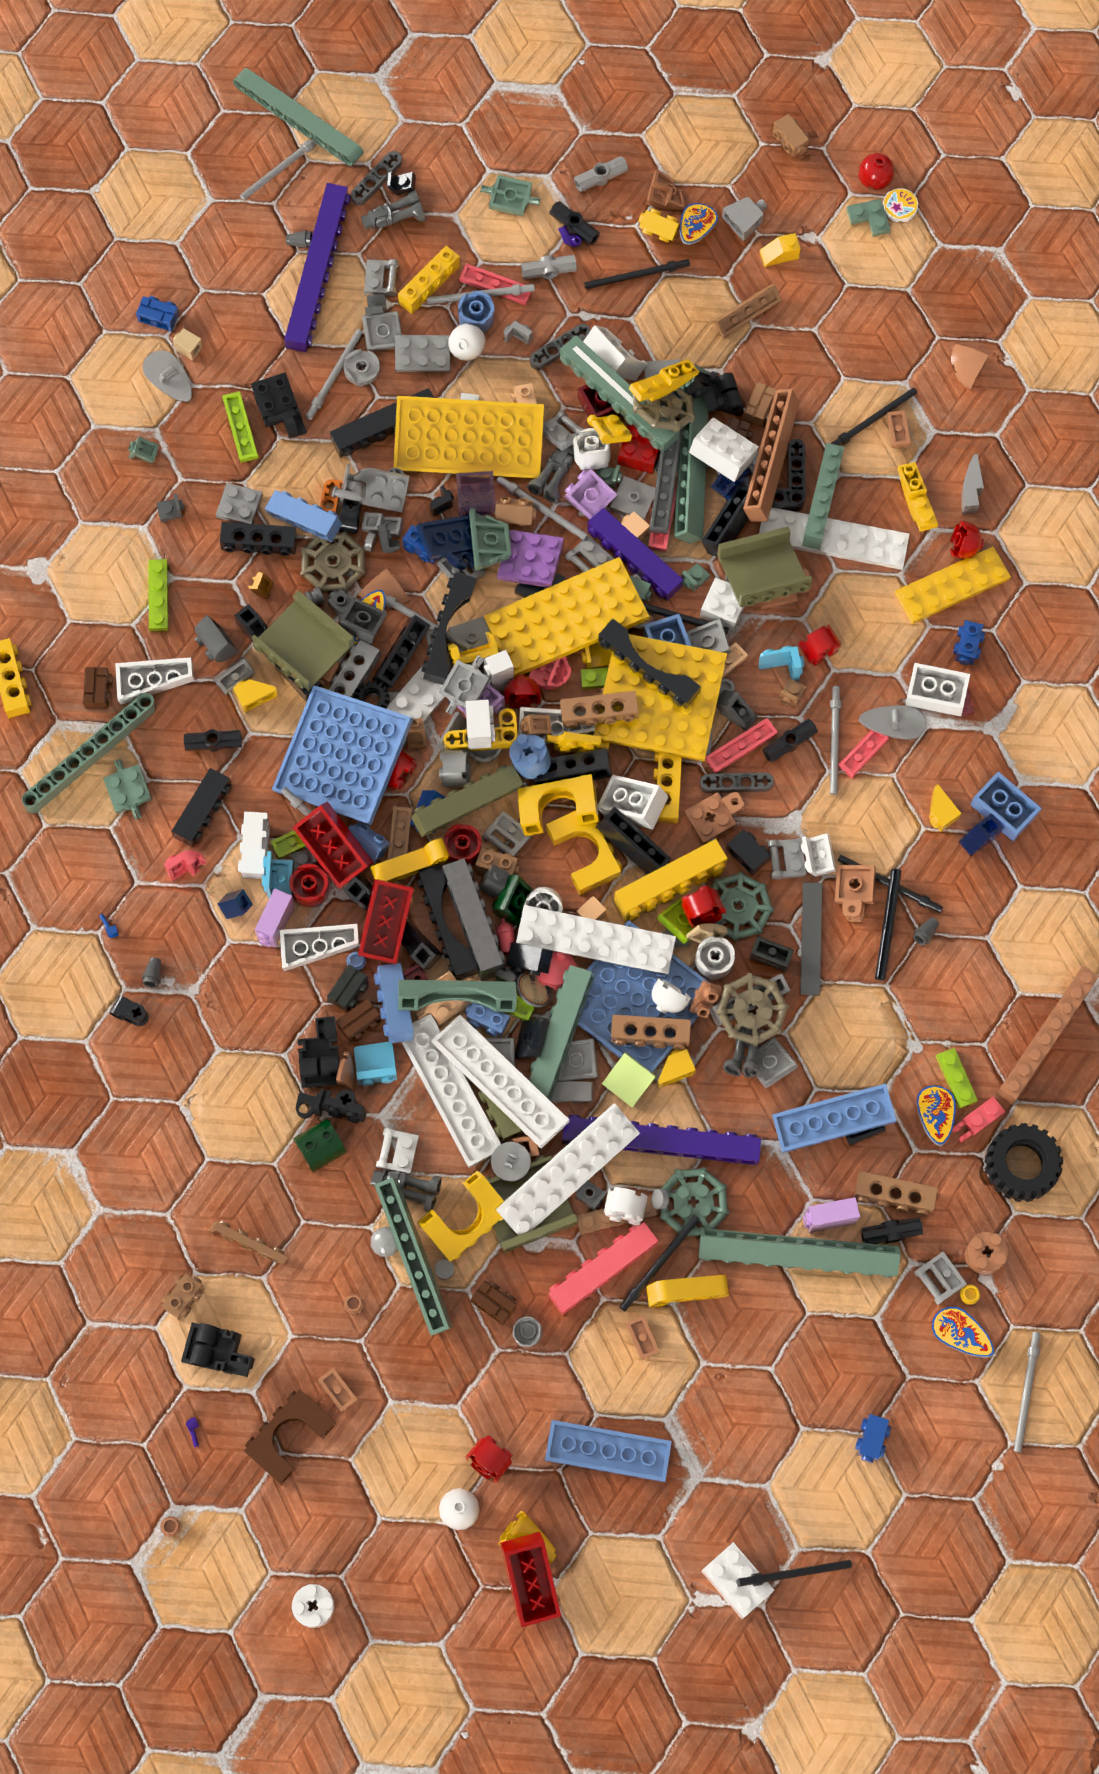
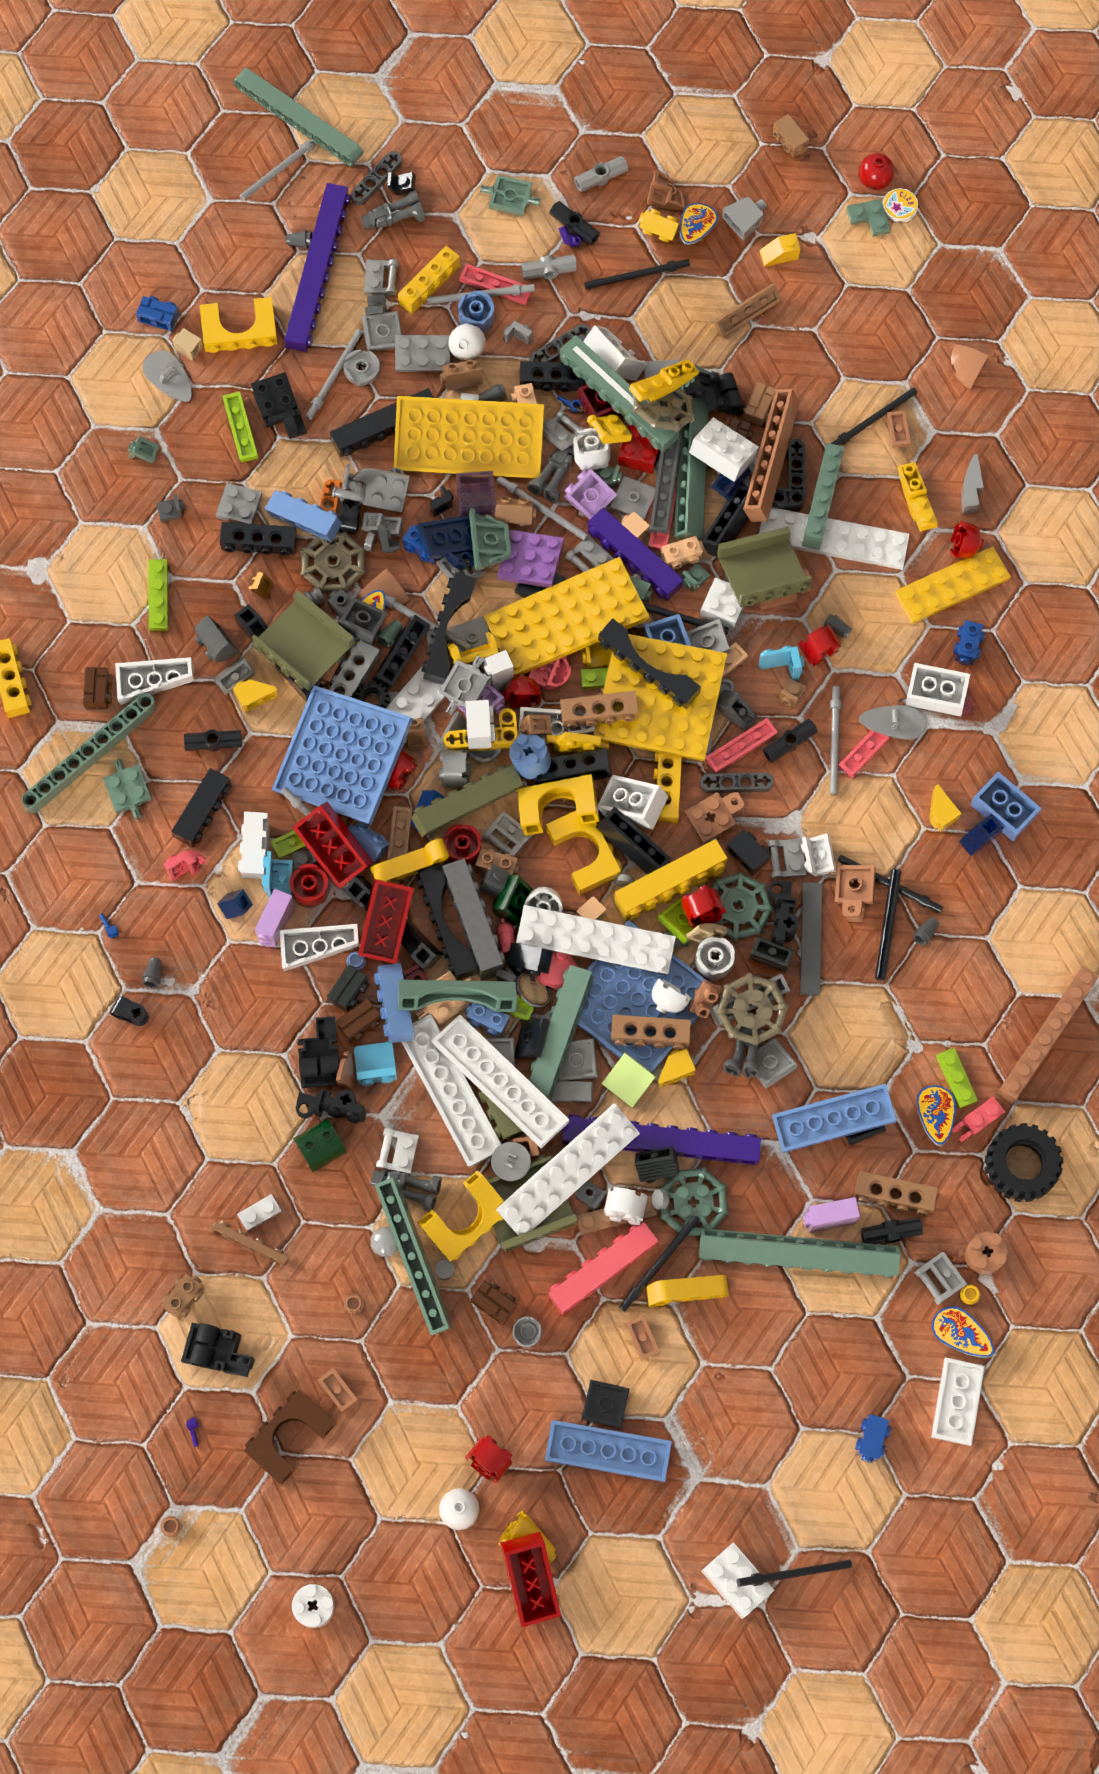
(259, 1213): none -> white plate
(260, 334): none -> yellow arch
(389, 633): none -> sand green cone
(461, 375): none -> medium nougat brick
(495, 393): none -> dark grey cone
(547, 371): none -> black brick
(570, 403): none -> blue hand
(605, 1404): none -> black plate
(623, 880): none -> light grey tile
(657, 1164): none -> pearl dark grey brick
(682, 552): none -> light nougat brick
(784, 918): none -> black plate
(838, 626): none -> dark grey cone
(958, 1401): none -> white tile
(1033, 1353): light grey bar -> none

